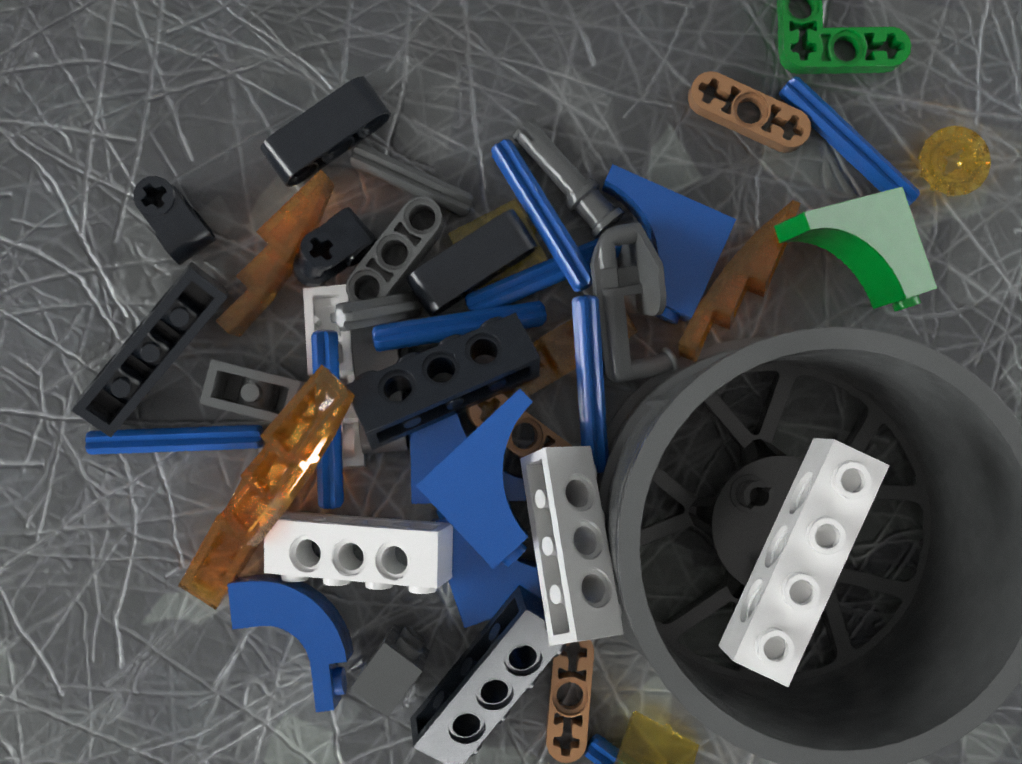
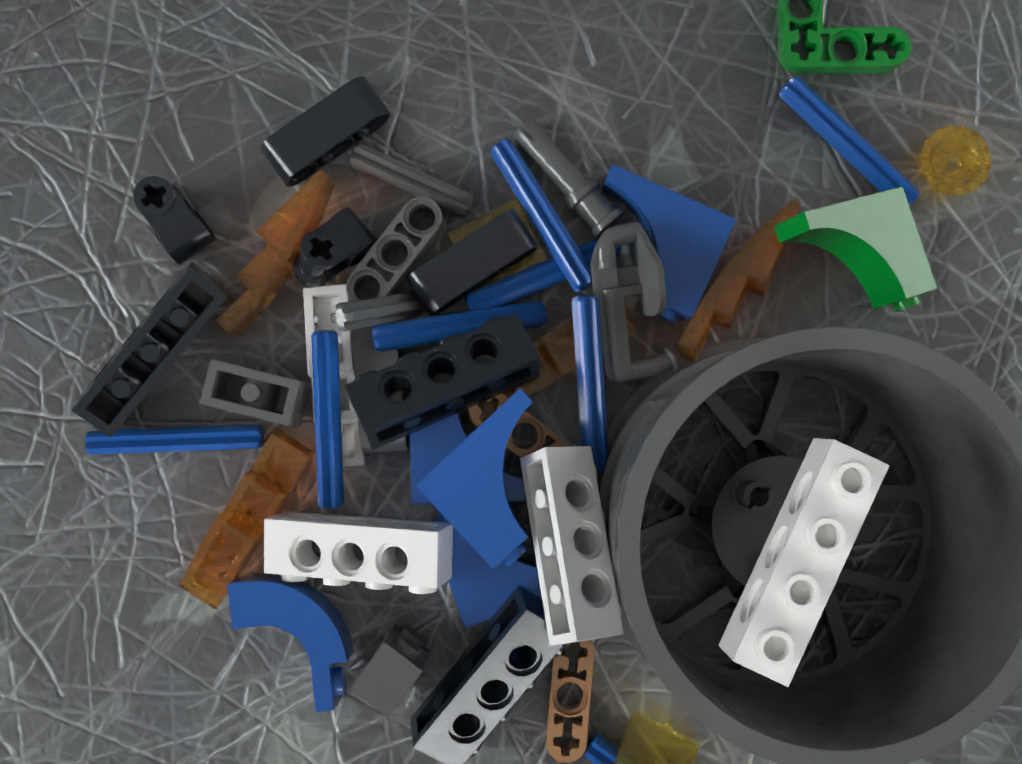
(292, 452): clear orange slope -> none
(773, 136): medium nougat beam -> none

